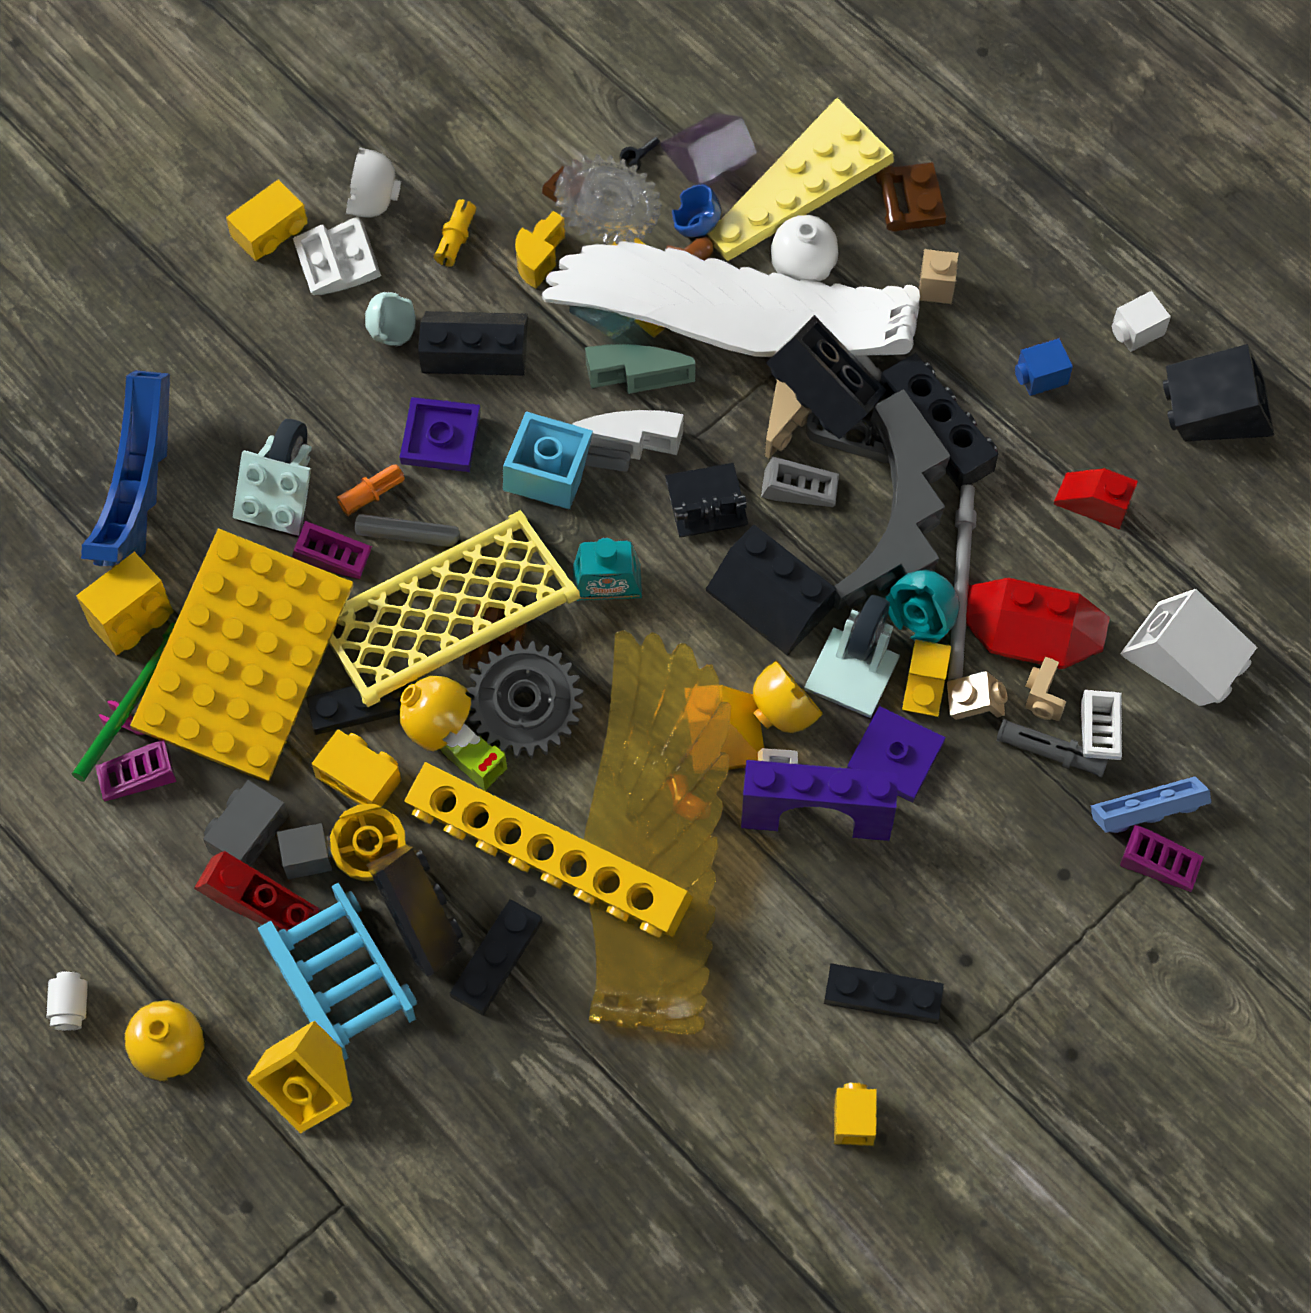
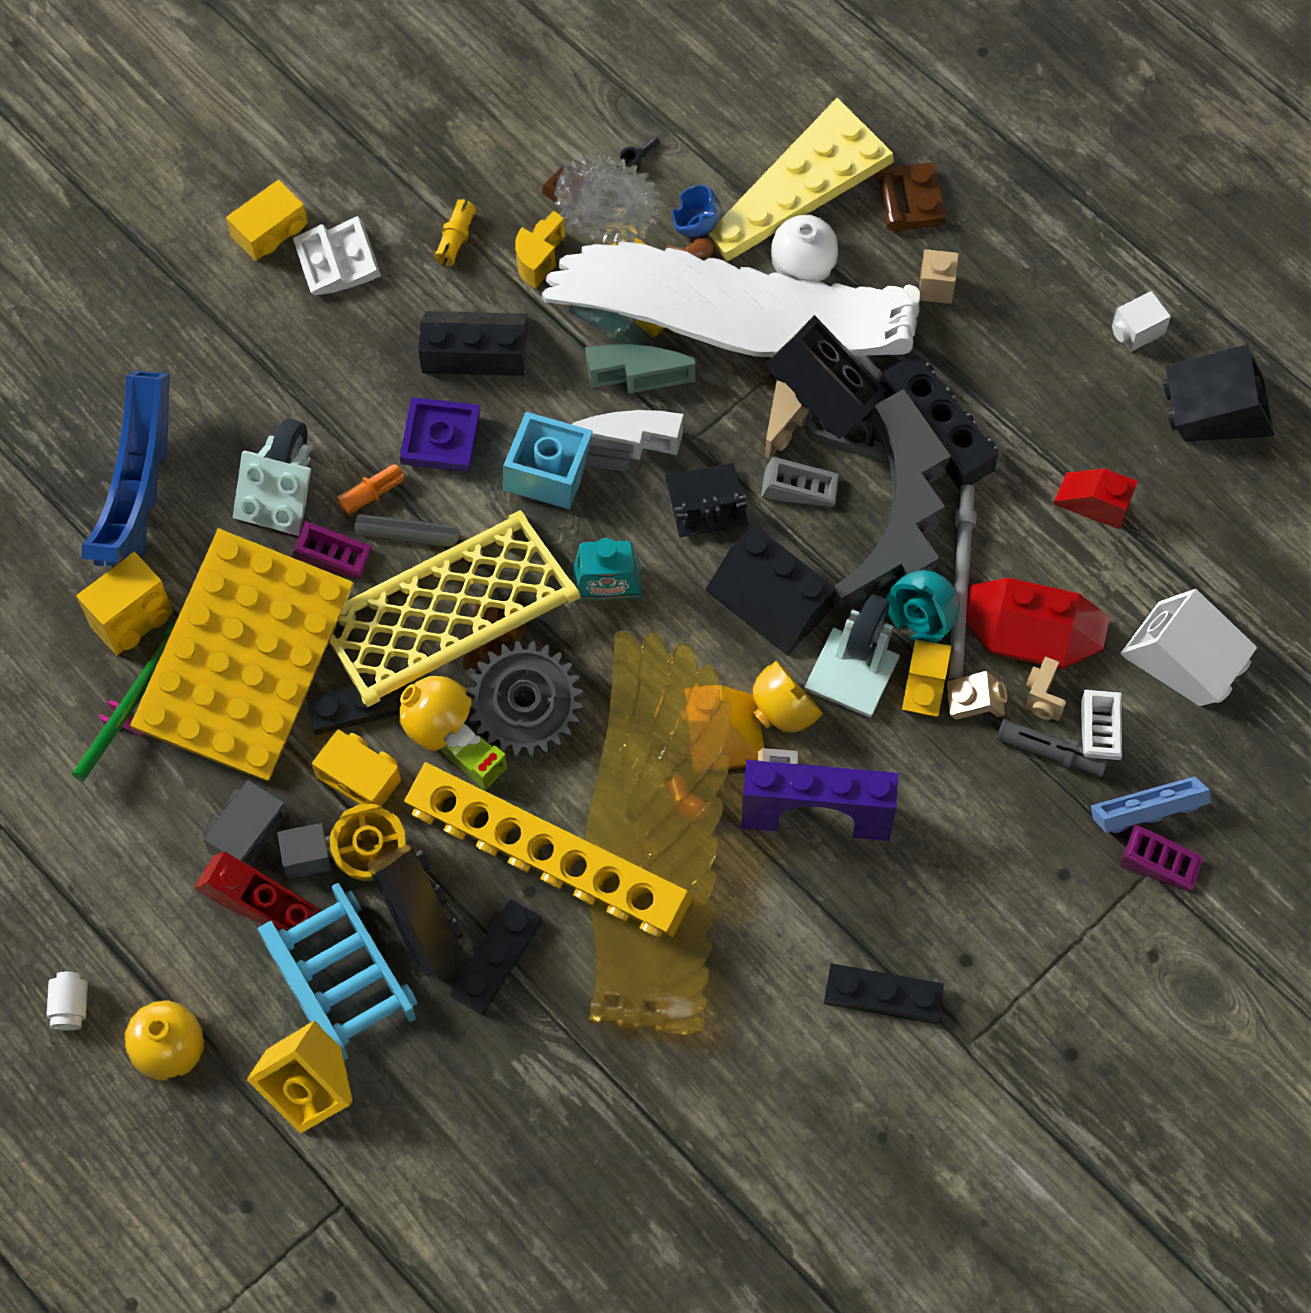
(143, 755): magenta slope -> none
(372, 184): white cylinder -> none
(390, 319): light aqua hair -> none
(710, 148): slope -> none
(855, 1115): yellow brick -> none
(898, 747): dark purple plate -> none
(1043, 367): blue brick -> none

